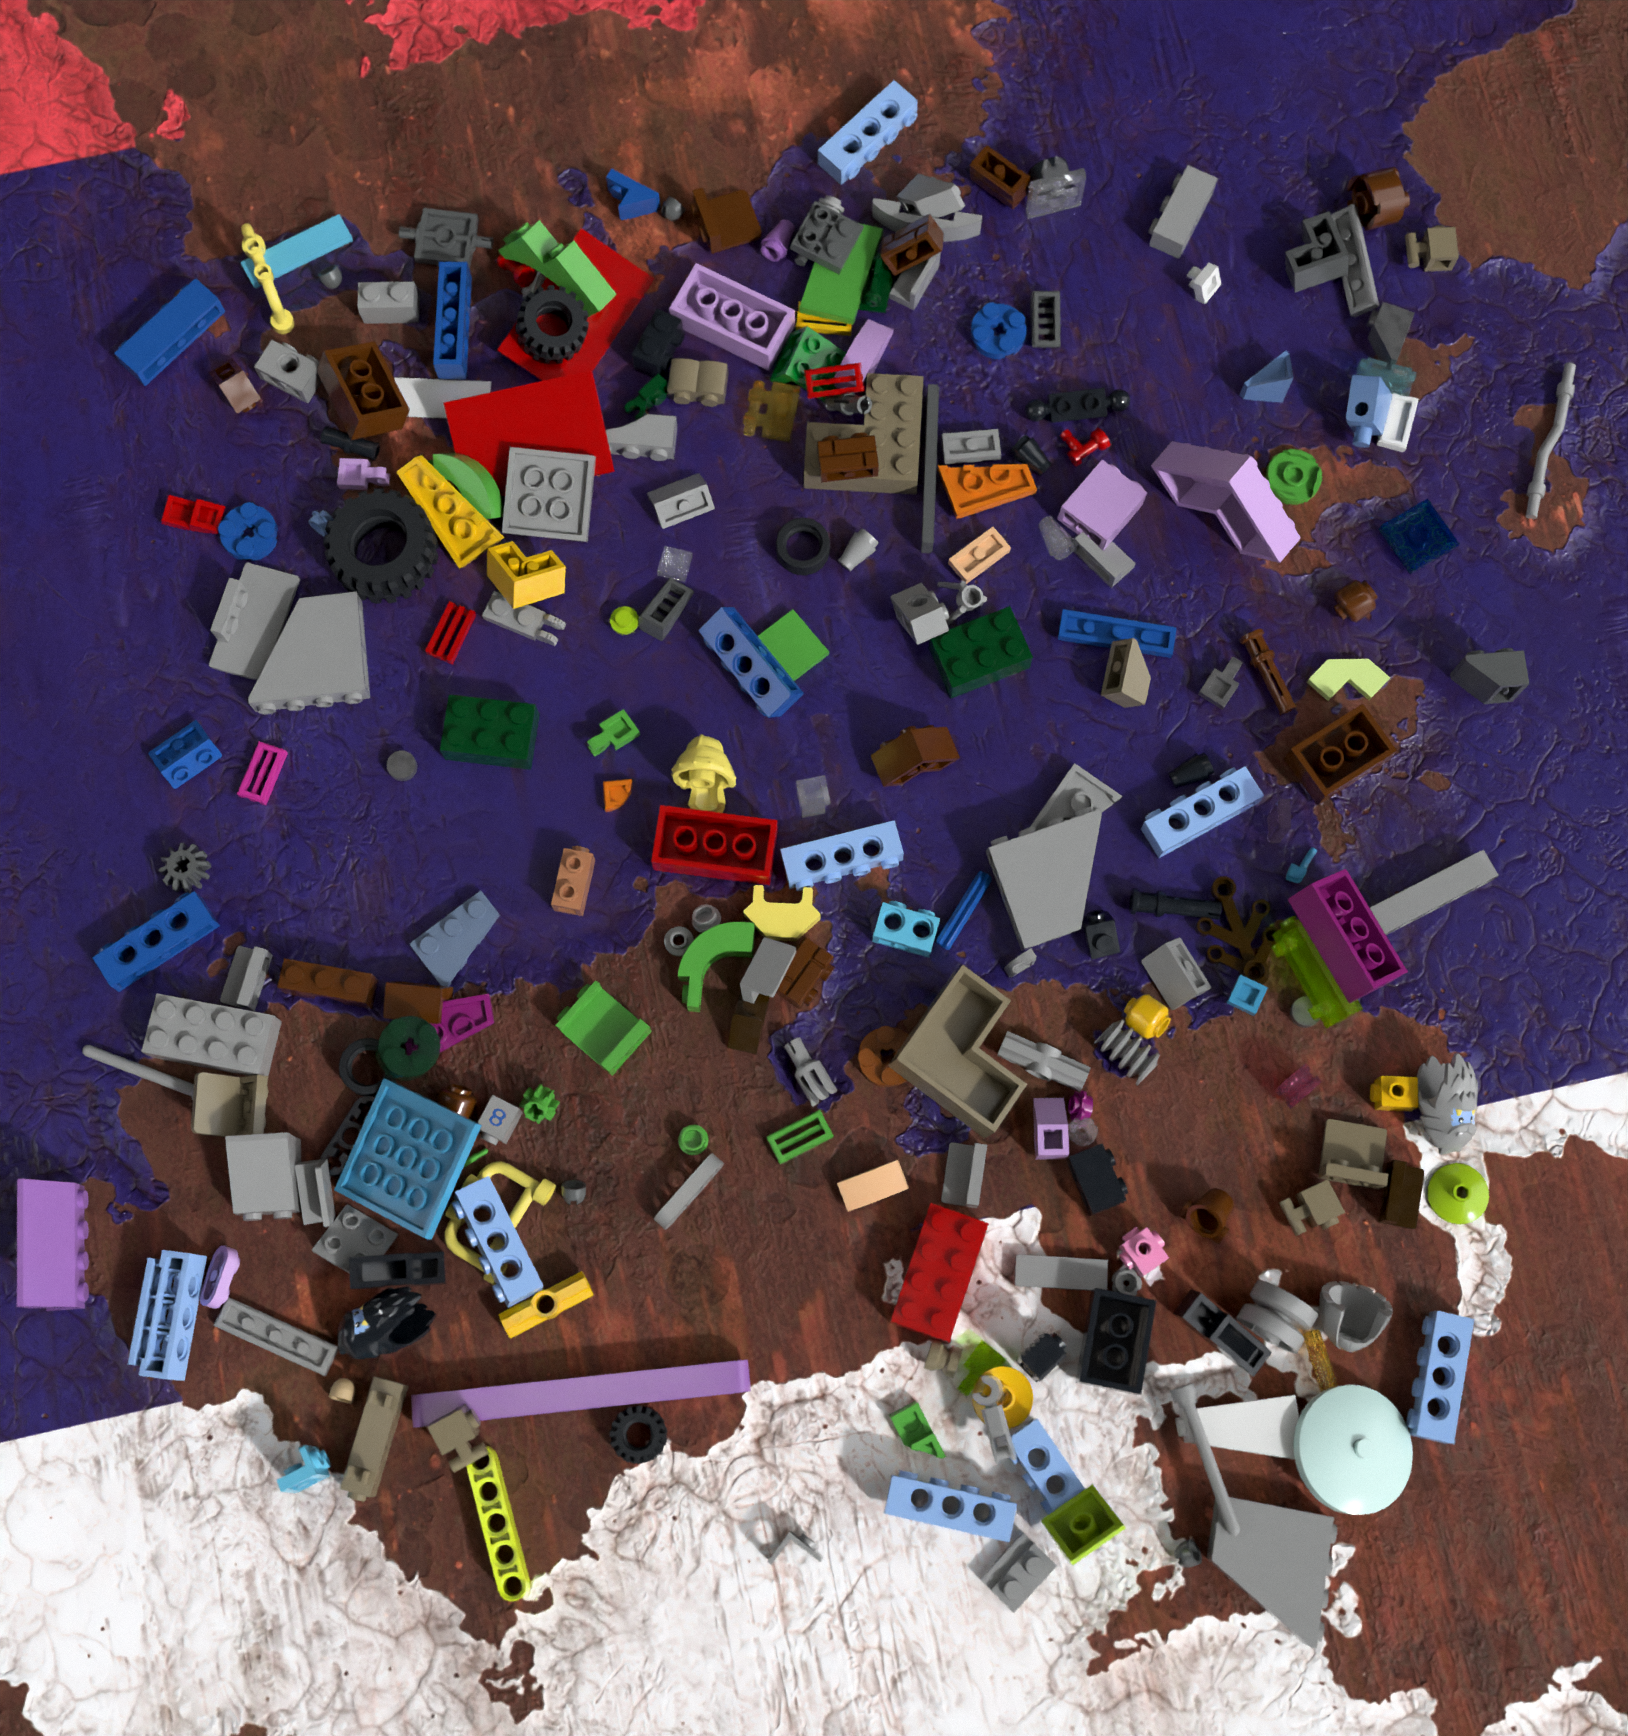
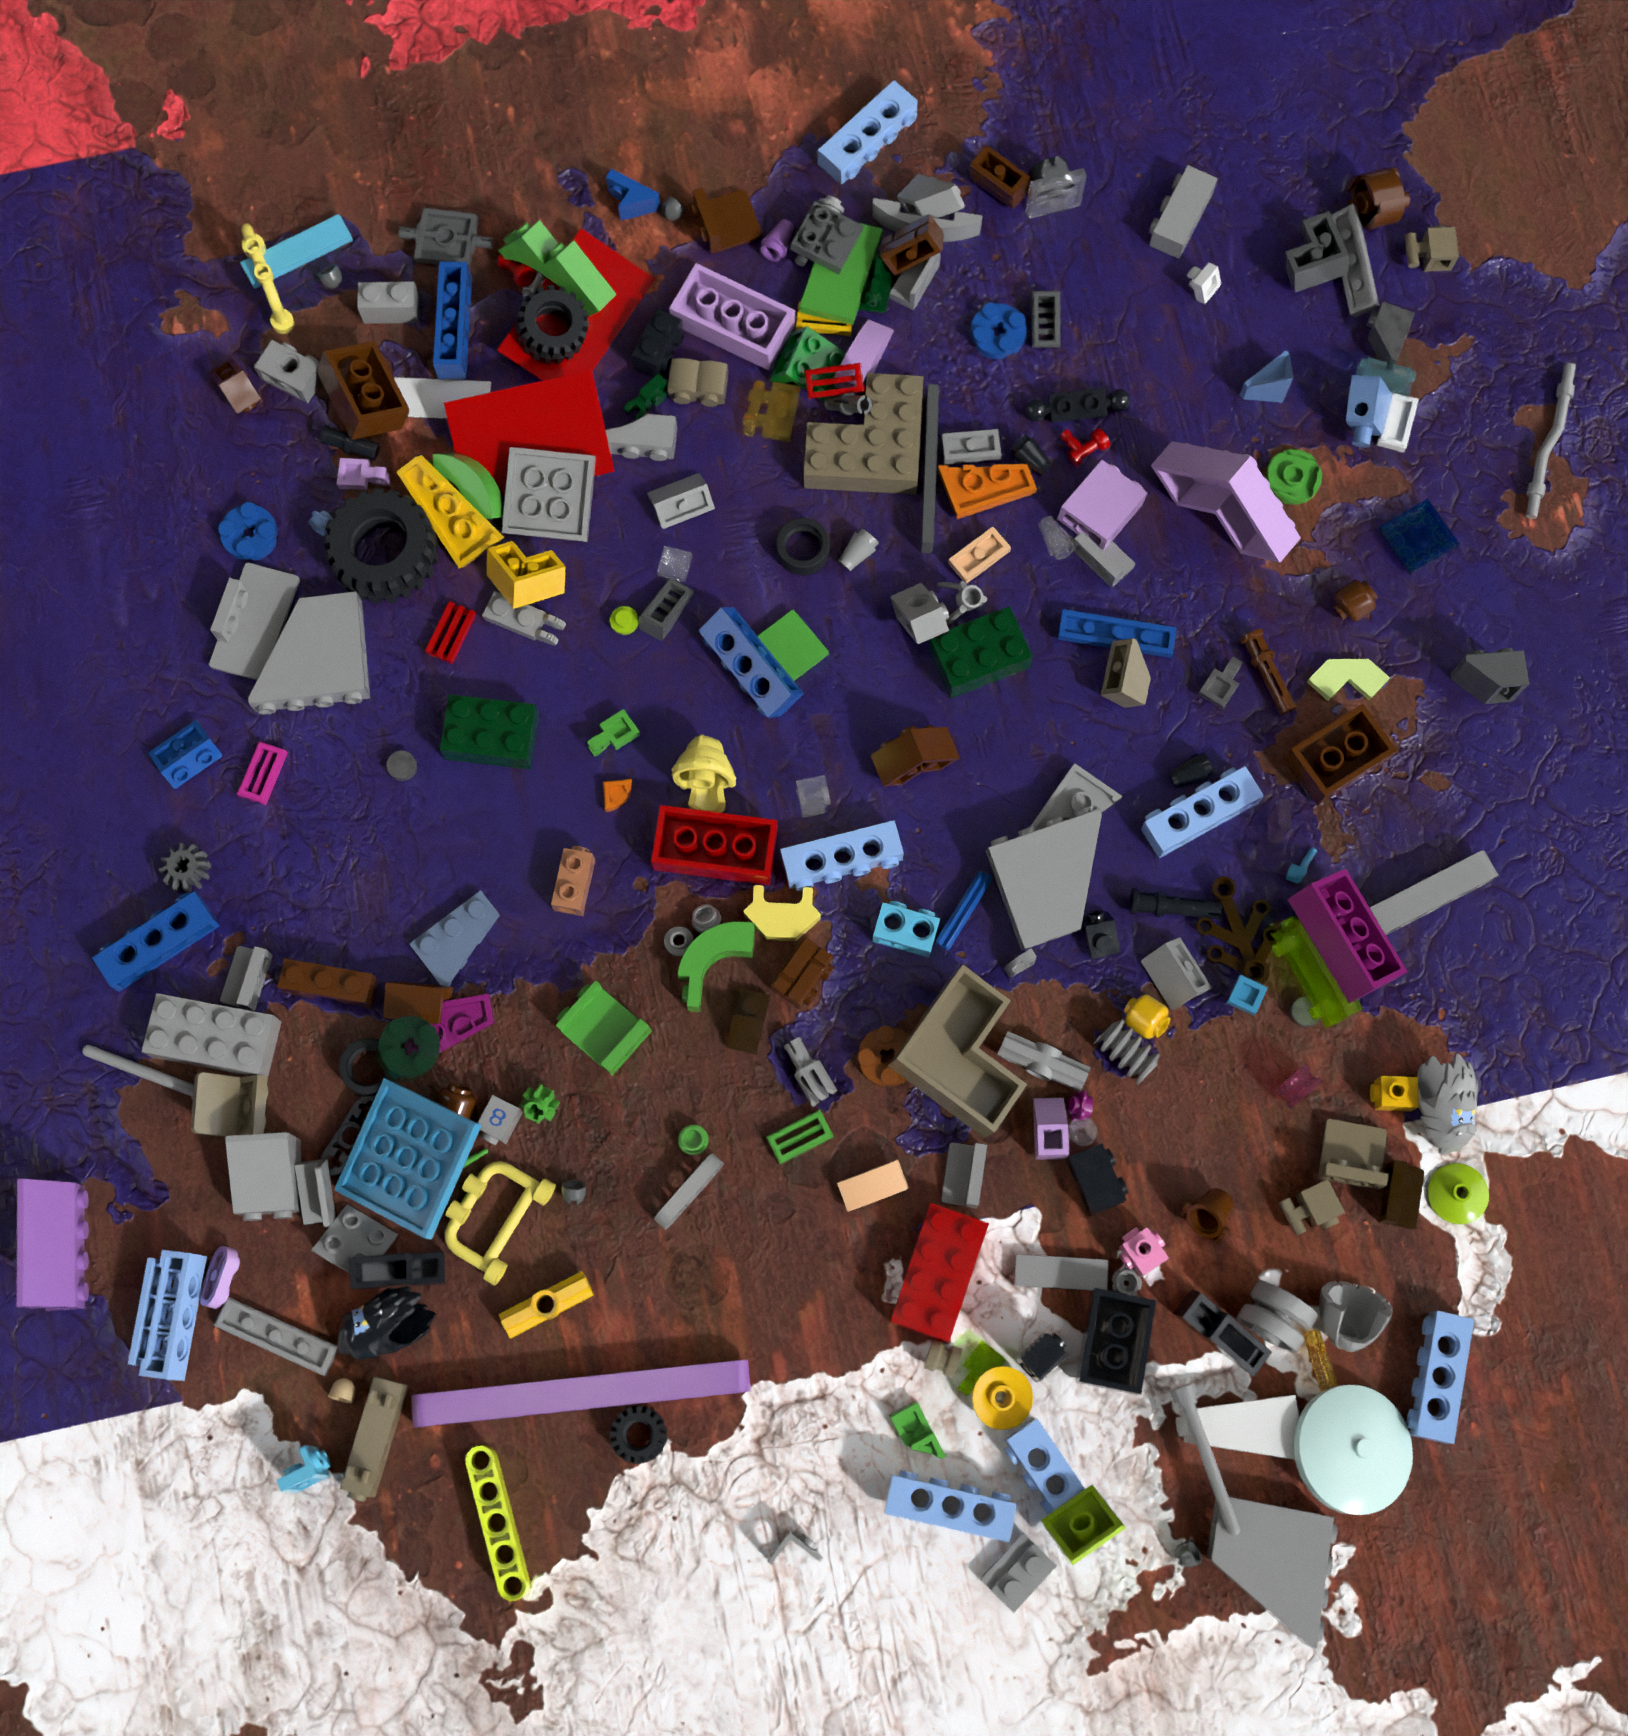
(169, 331): blue brick -> none
(193, 516): red slope -> none
(454, 1432): dark tan brick -> none
(484, 1196): light blue brick -> none
(766, 969): light grey panel -> none
(847, 457): reddish brown brick -> none
(995, 1419): light grey piece -> none

